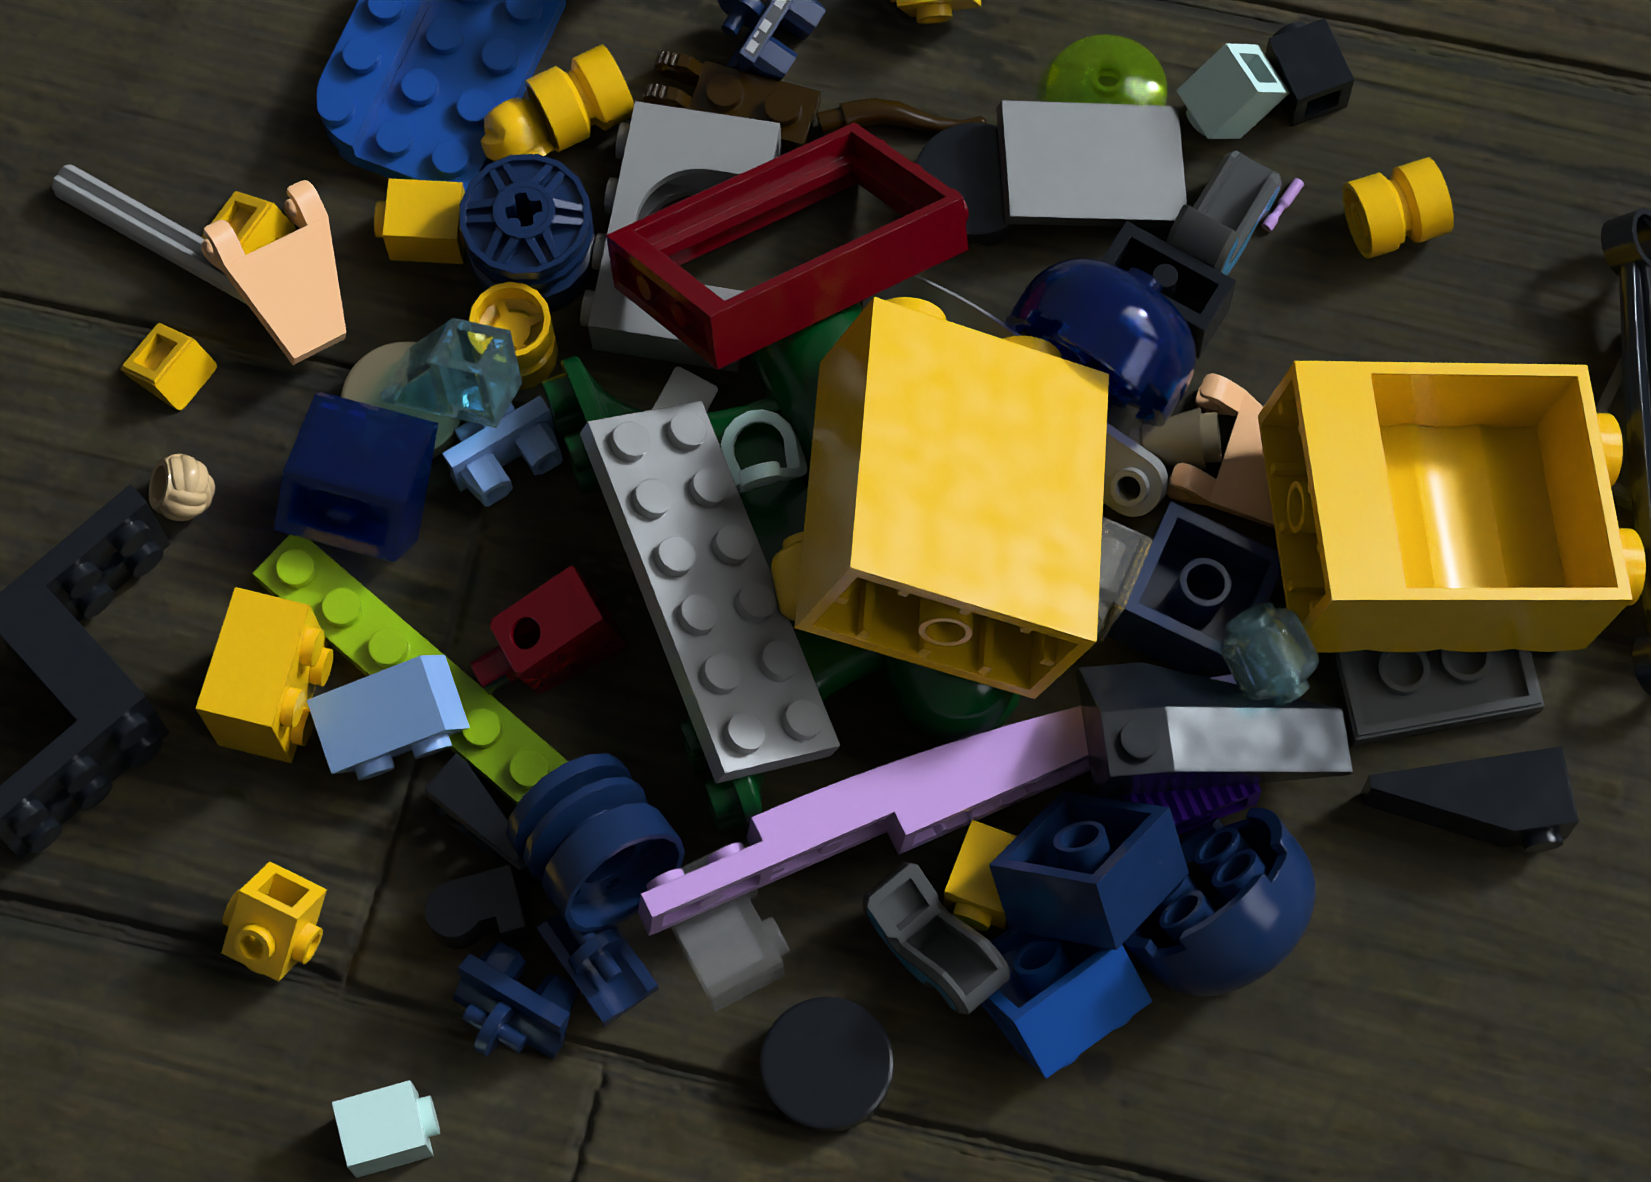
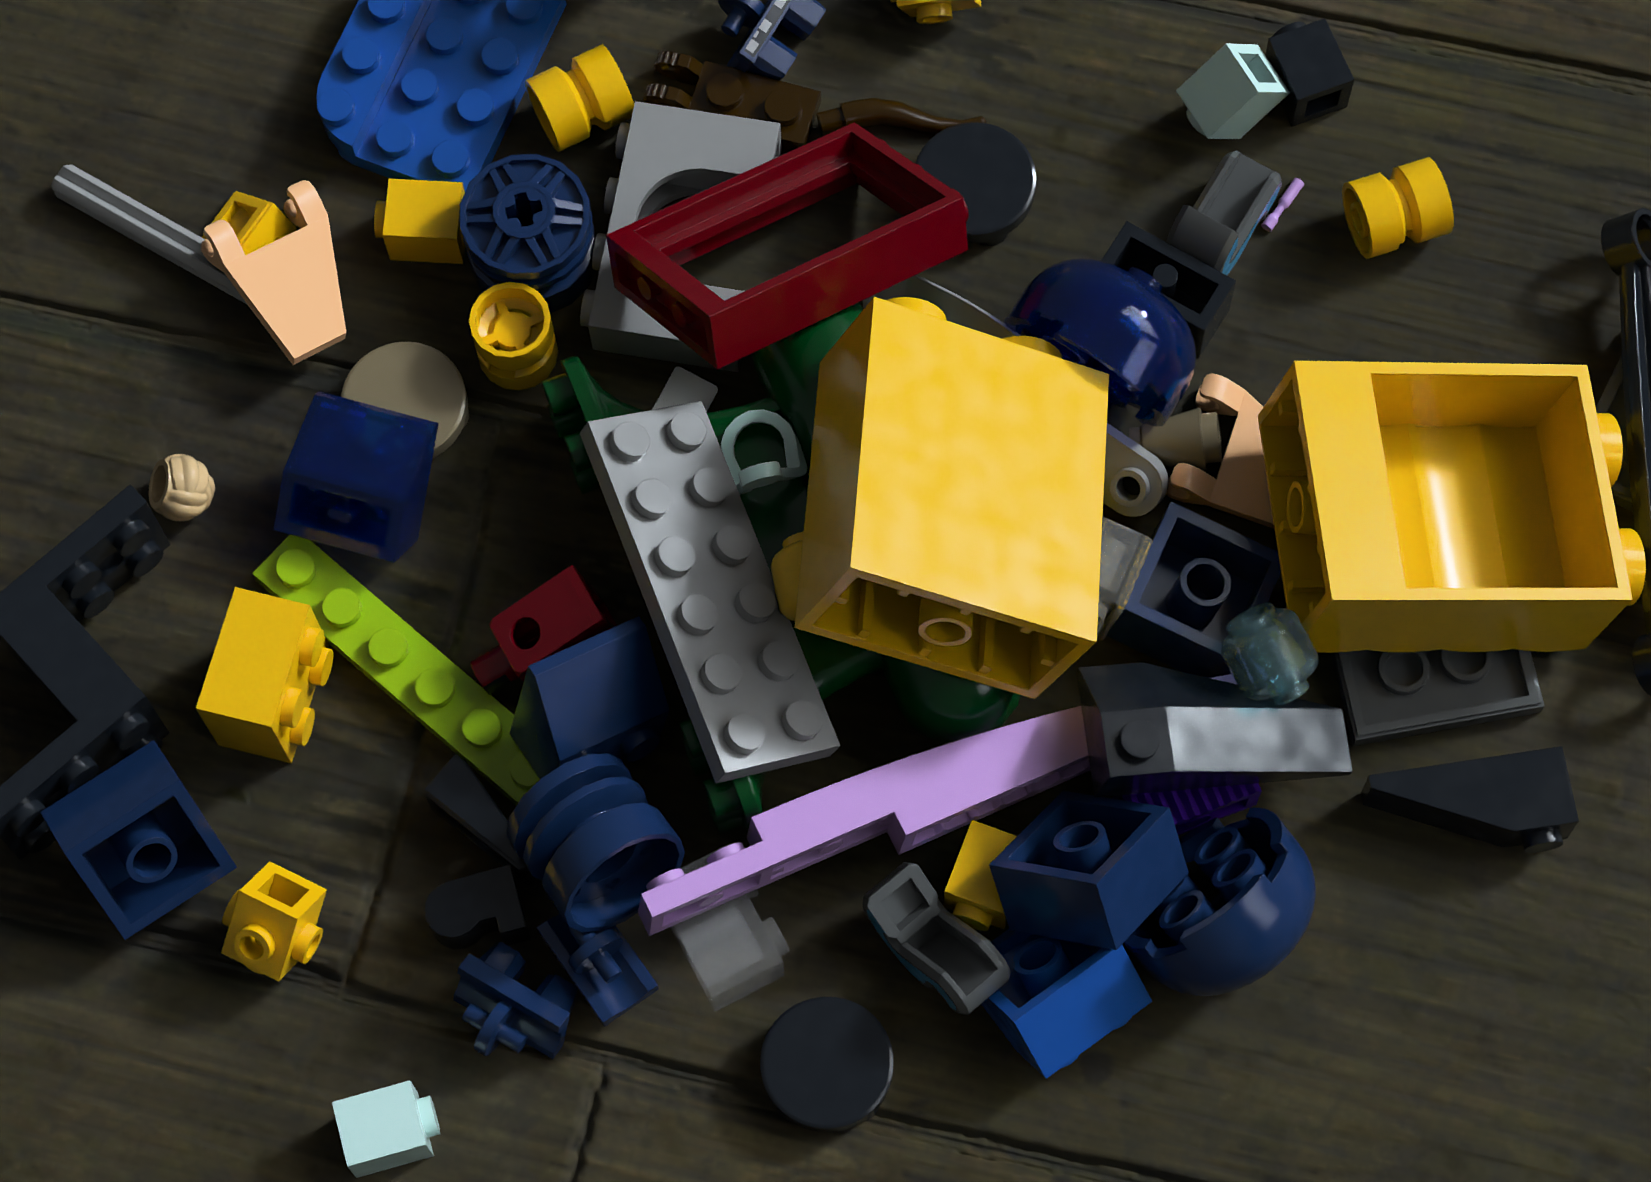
(138, 840): none -> dark blue brick
(170, 366): yellow slope -> none
(389, 715): light blue brick -> none
(458, 373): clear light blue slope -> none
(484, 450): light blue hips -> none
(515, 129): yellow piece -> none
(592, 701): none -> dark blue slope
(1080, 64): clear neon green dish -> none
(1090, 164): tile -> none

